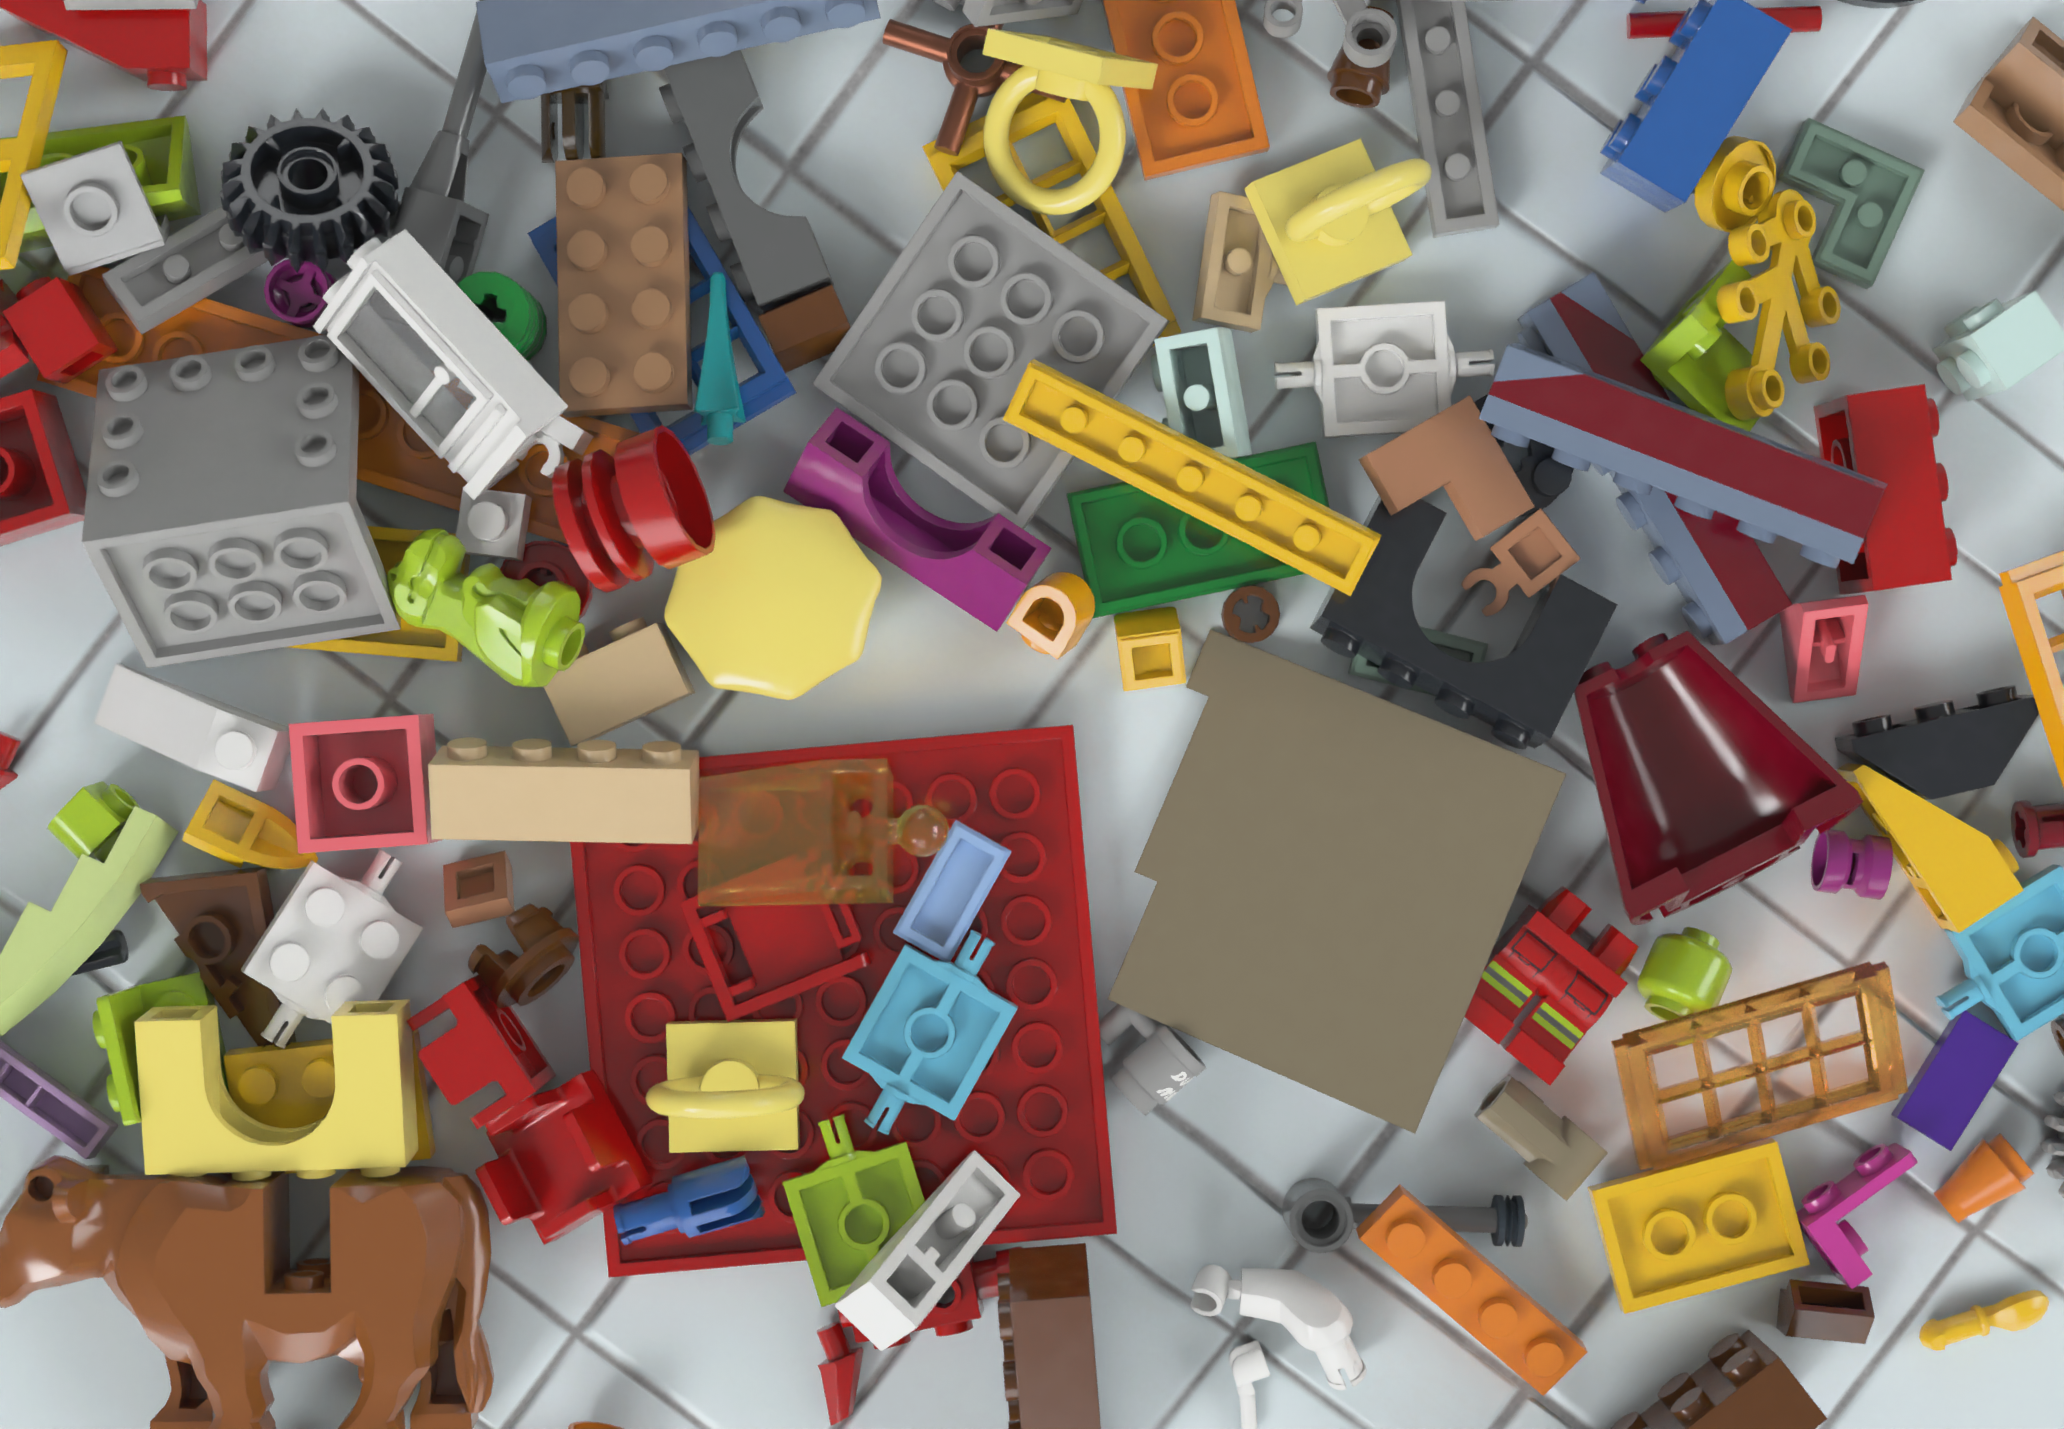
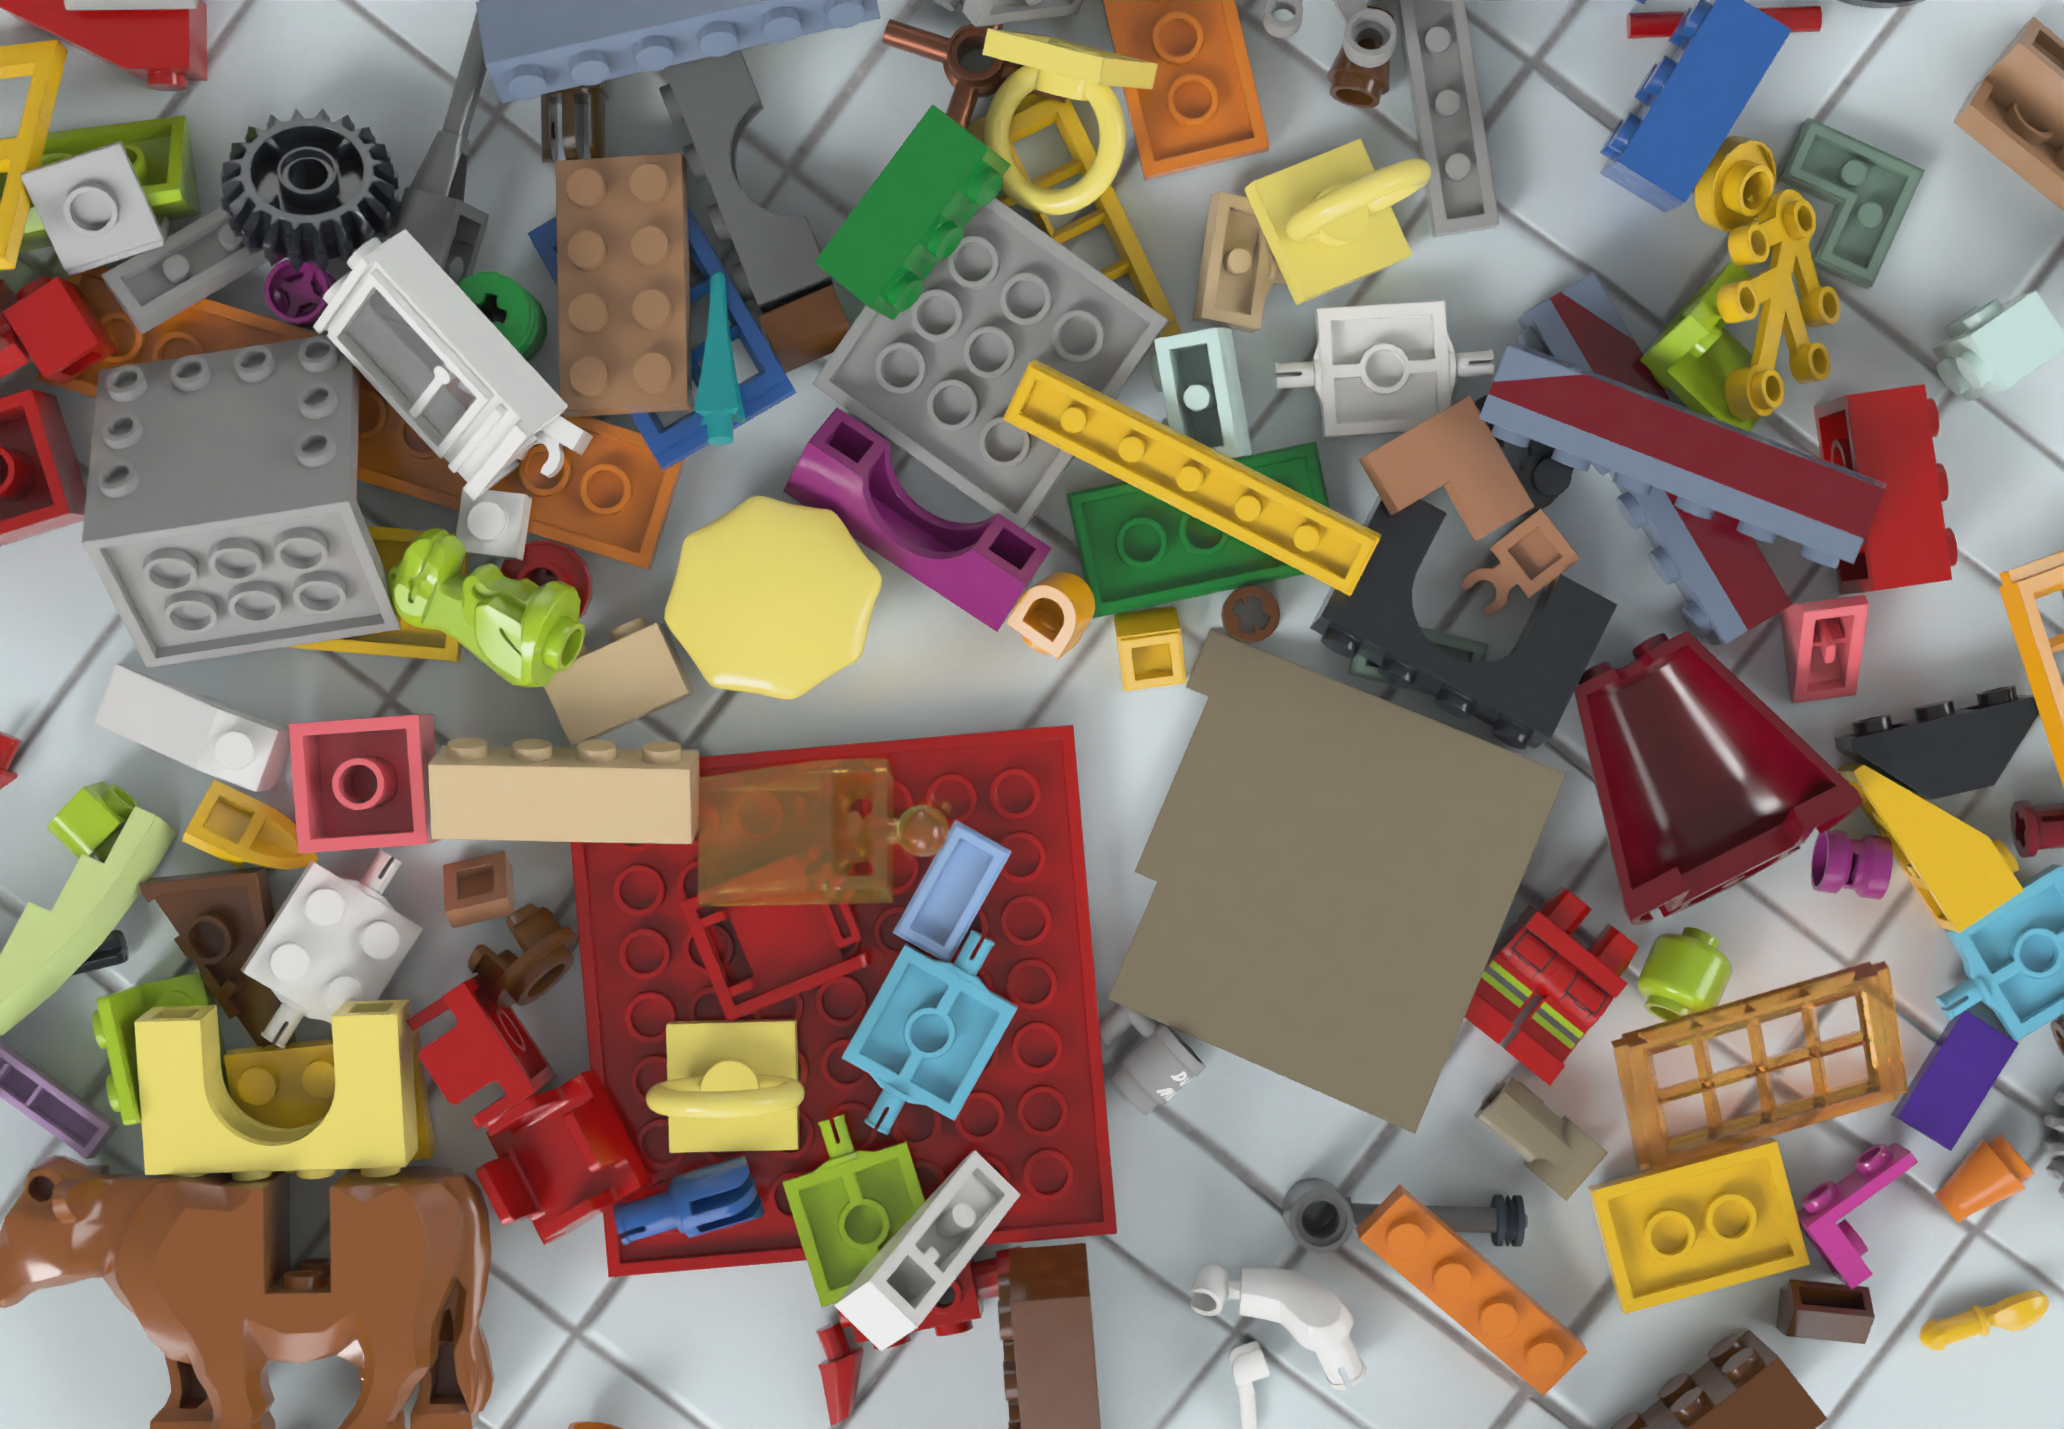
(633, 509): red wheel -> none
(913, 214): none -> green brick

